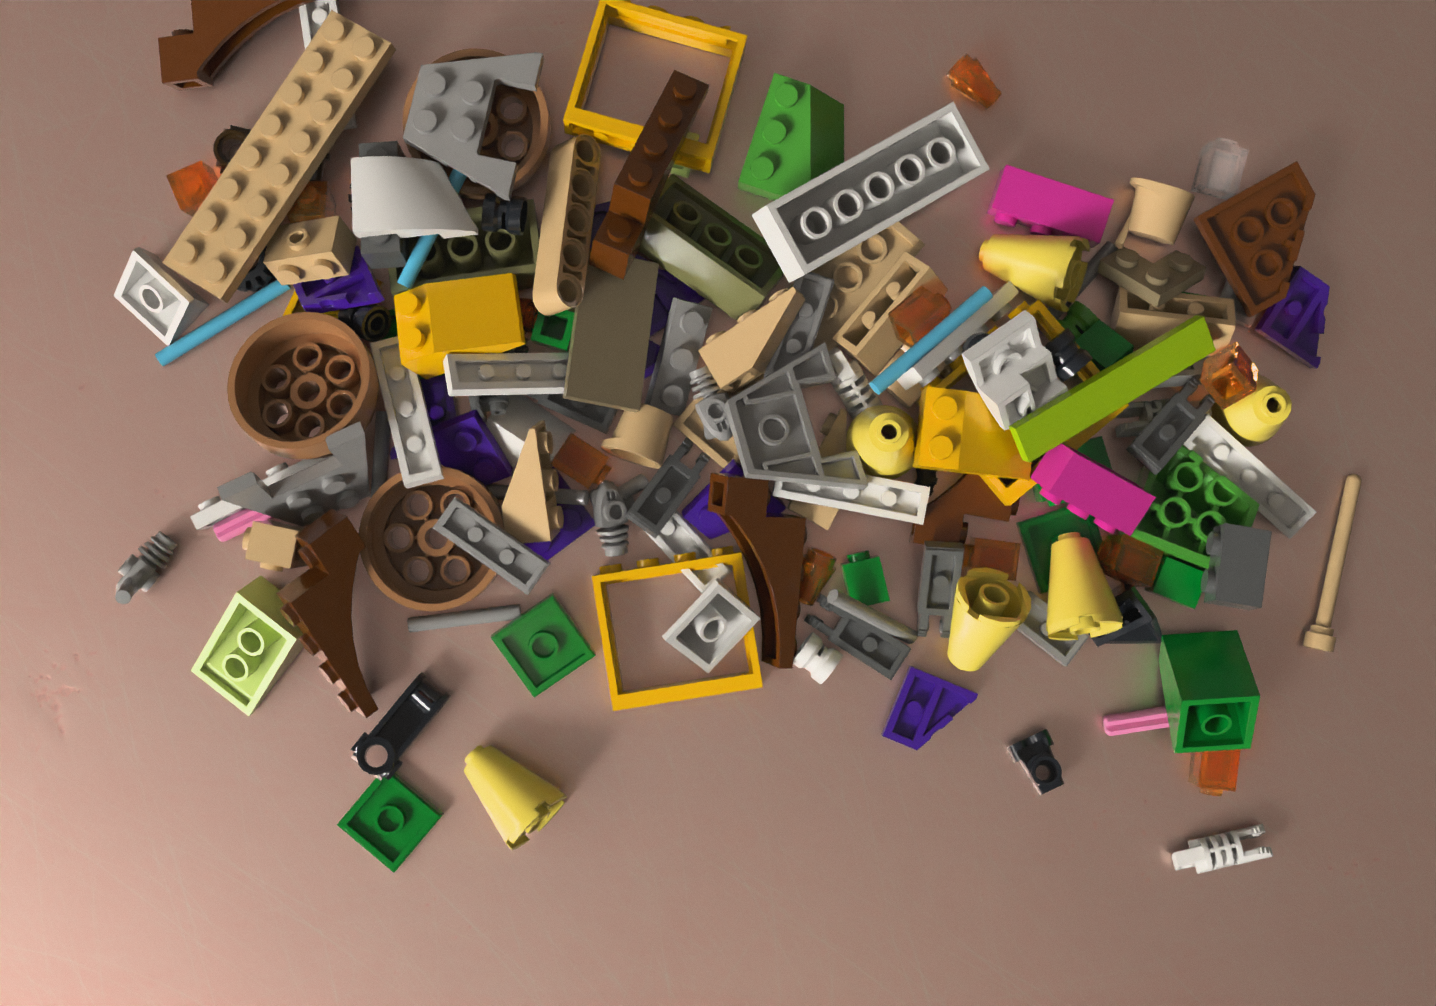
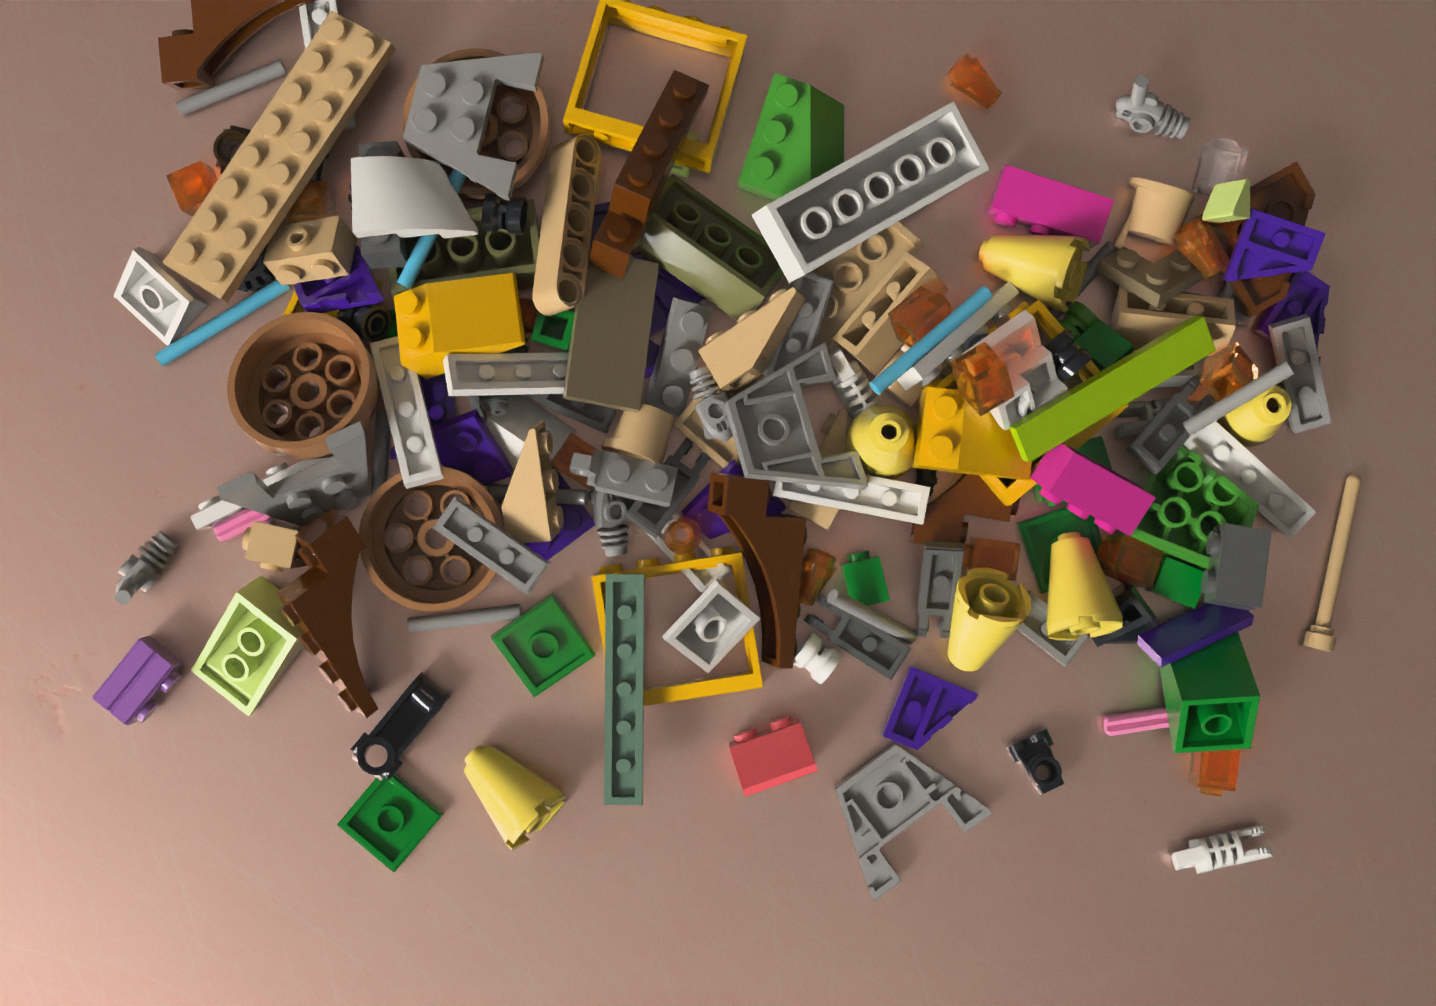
(138, 681): none -> medium lavender brick
(231, 87): none -> light grey bar
(624, 689): none -> sand green plate
(626, 476): none -> light grey hinge
(682, 547): none -> clear orange cone
(771, 755): none -> coral slope
(890, 797): none -> light grey wing
(982, 379): none -> clear orange brick
(1147, 112): none -> light grey piece
(1192, 632): none -> dark purple tile
(1198, 246): none -> clear orange cone
(1228, 202): none -> yellowish green slope
(1238, 398): none -> light grey bar
(1272, 247): none -> dark purple wing
(1295, 343): none -> light grey plate

